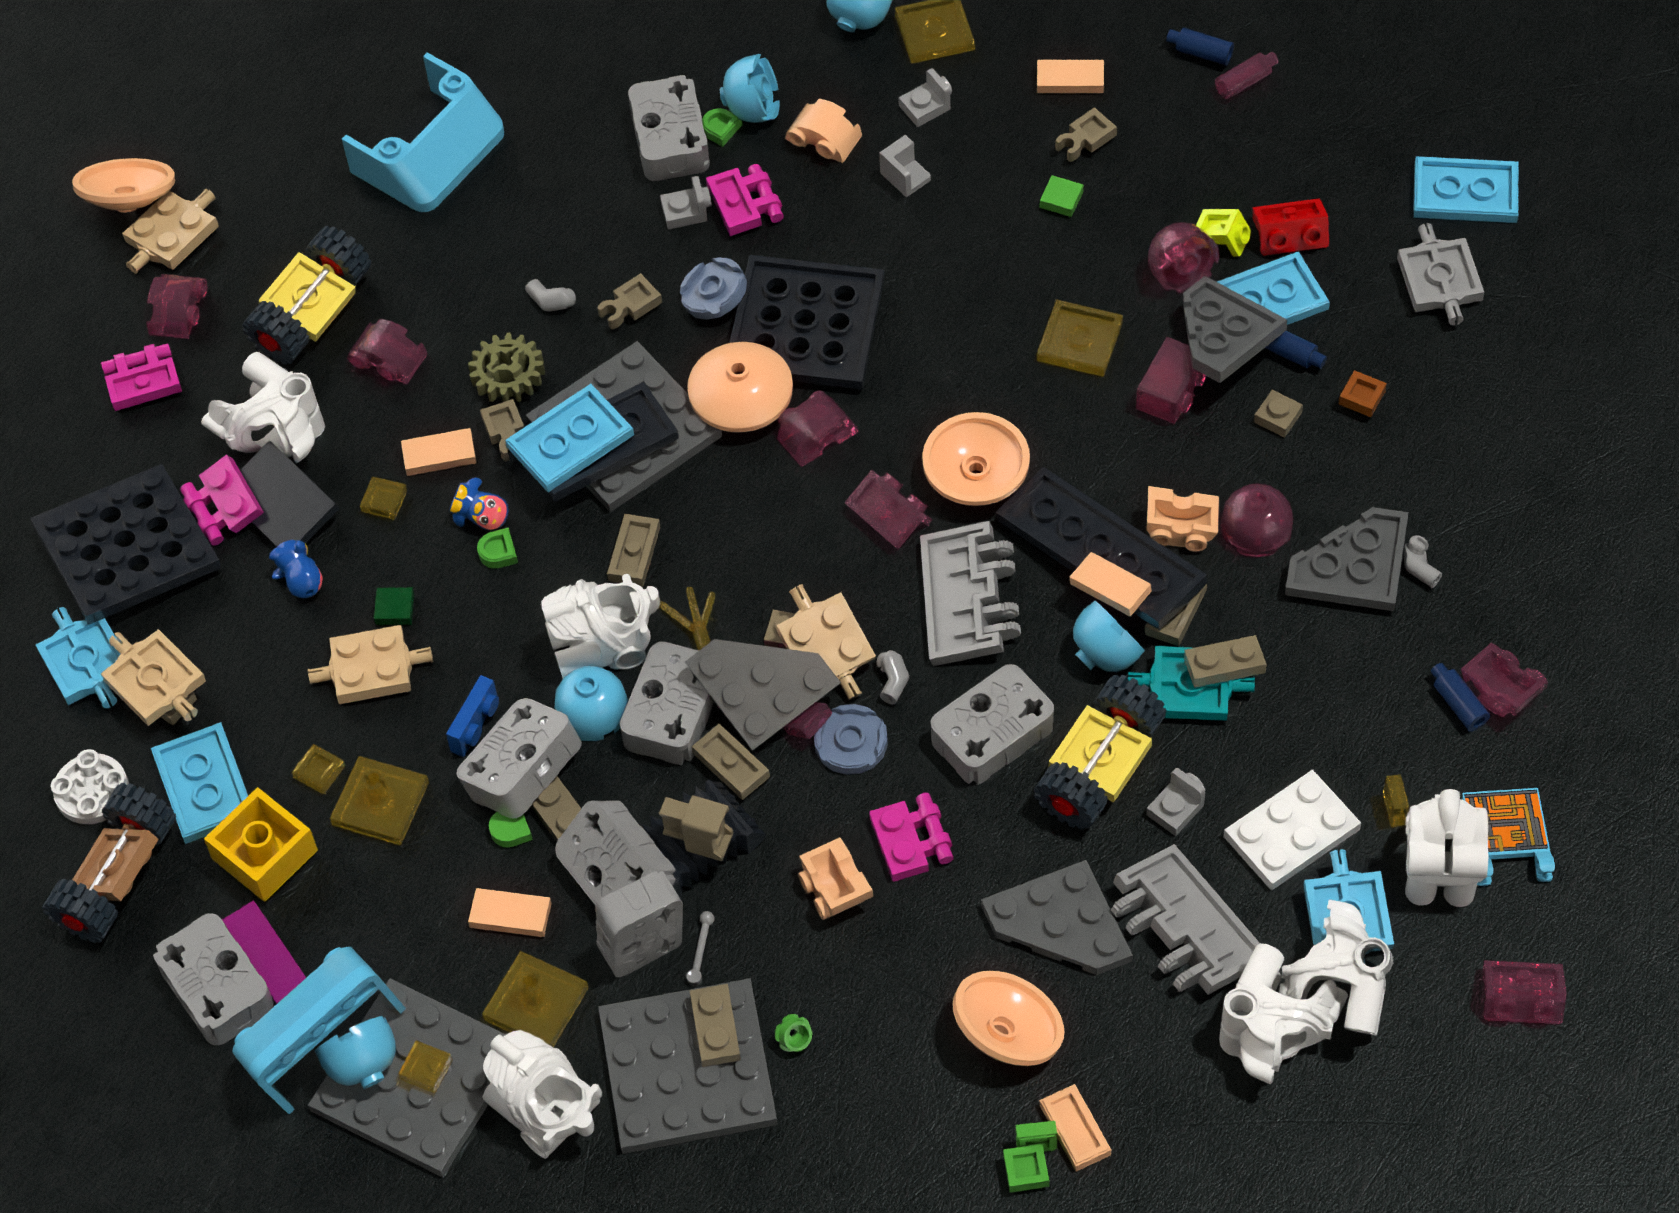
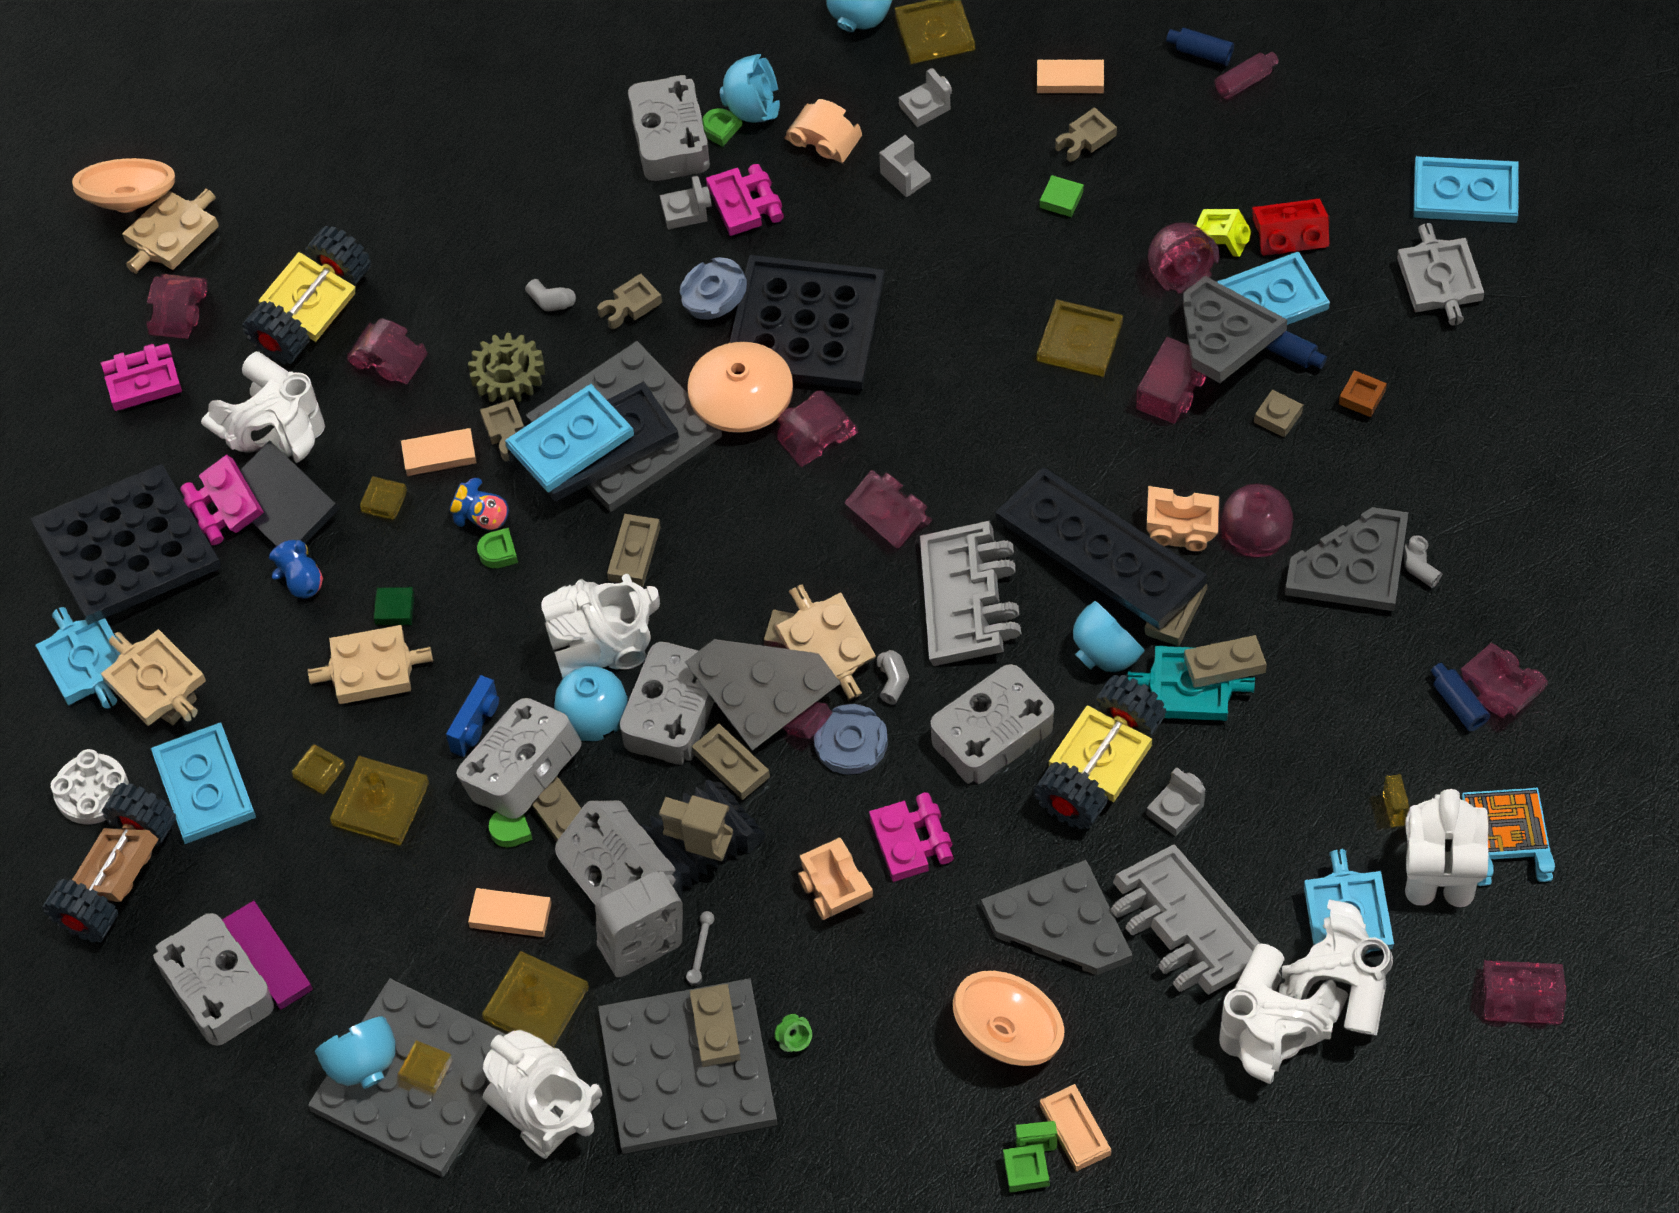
(261, 844): yellow brick -> none
(307, 1018): medium azure windscreen -> none
(441, 154): medium azure windscreen -> none
(699, 626): clear yellow plant -> none
(972, 444): light nougat dish -> none
(1110, 584): light nougat tile -> none
(1292, 829): white plate -> none

